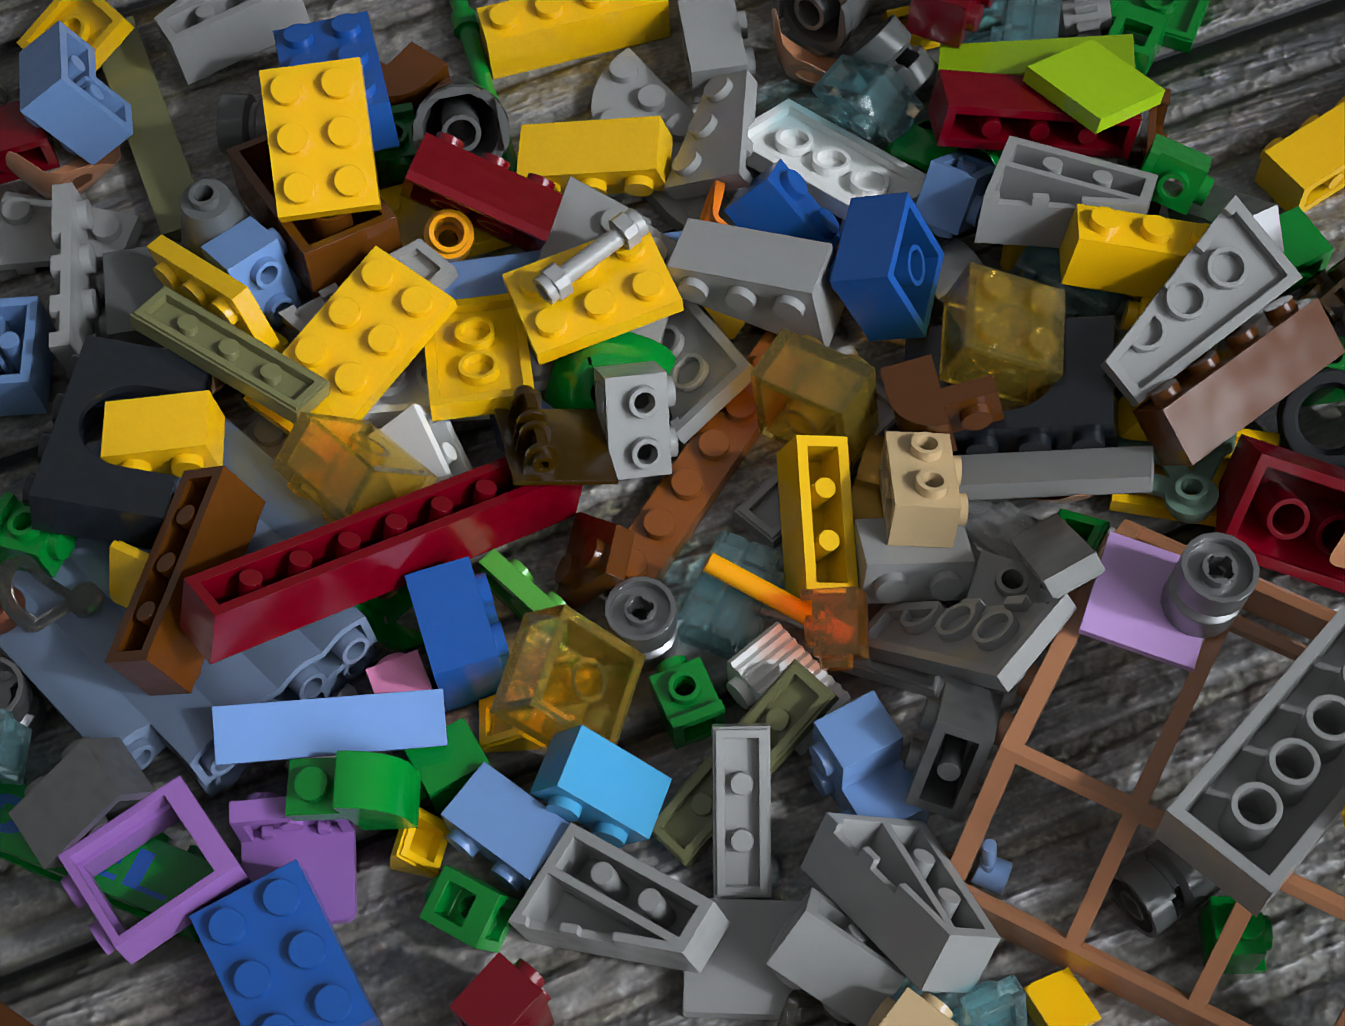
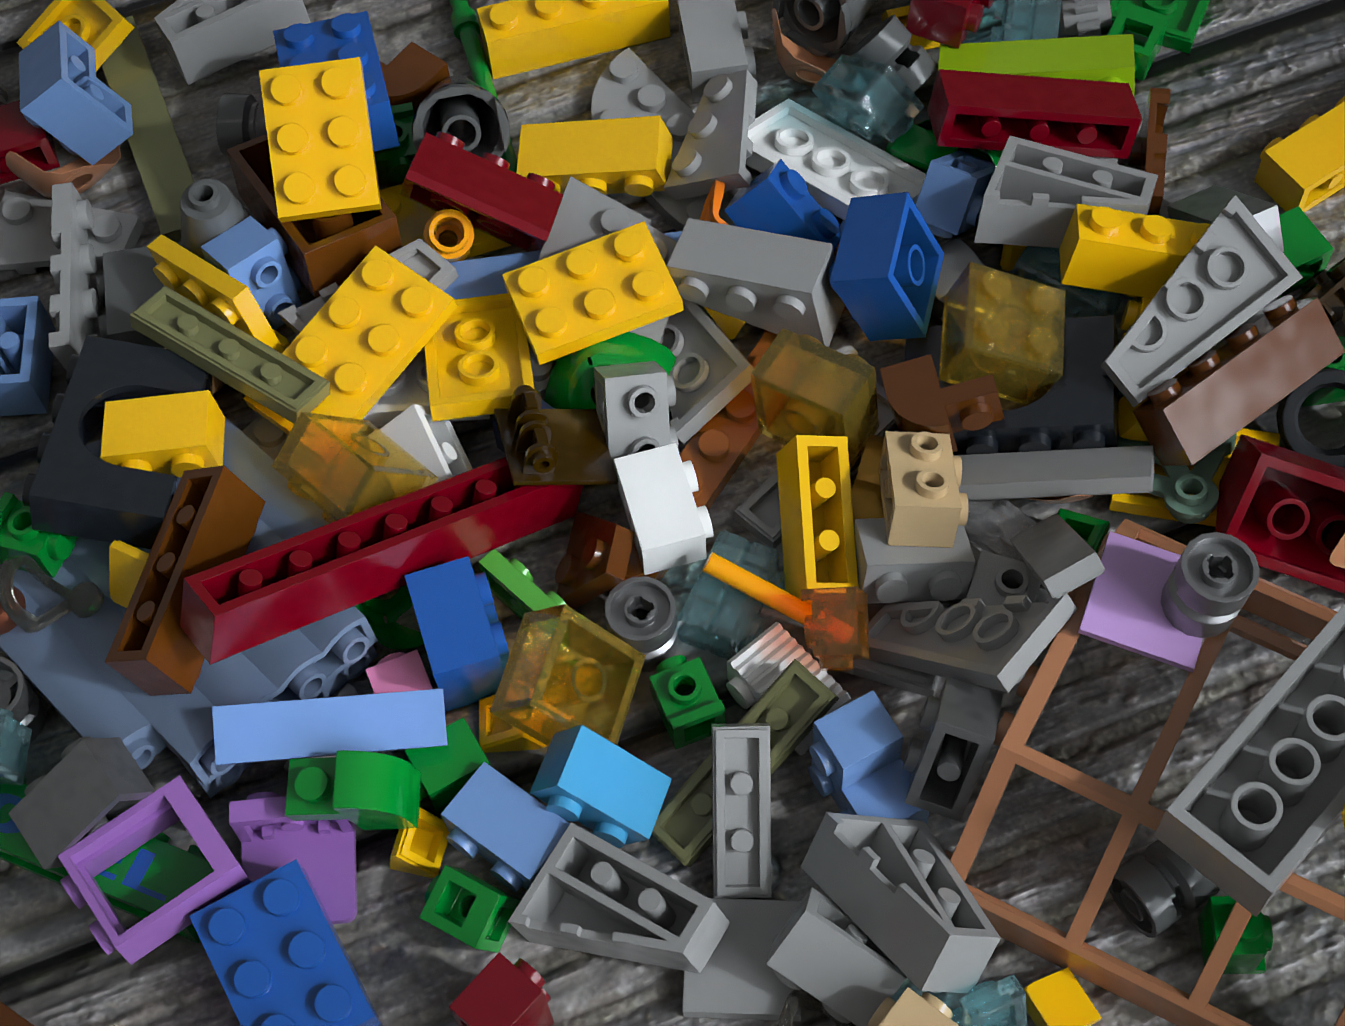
(556, 282): light grey bar -> none
(662, 509): none -> white brick
(992, 870): light blue hand -> none
(1093, 85): lime tile -> none
(1177, 161): green brick -> none

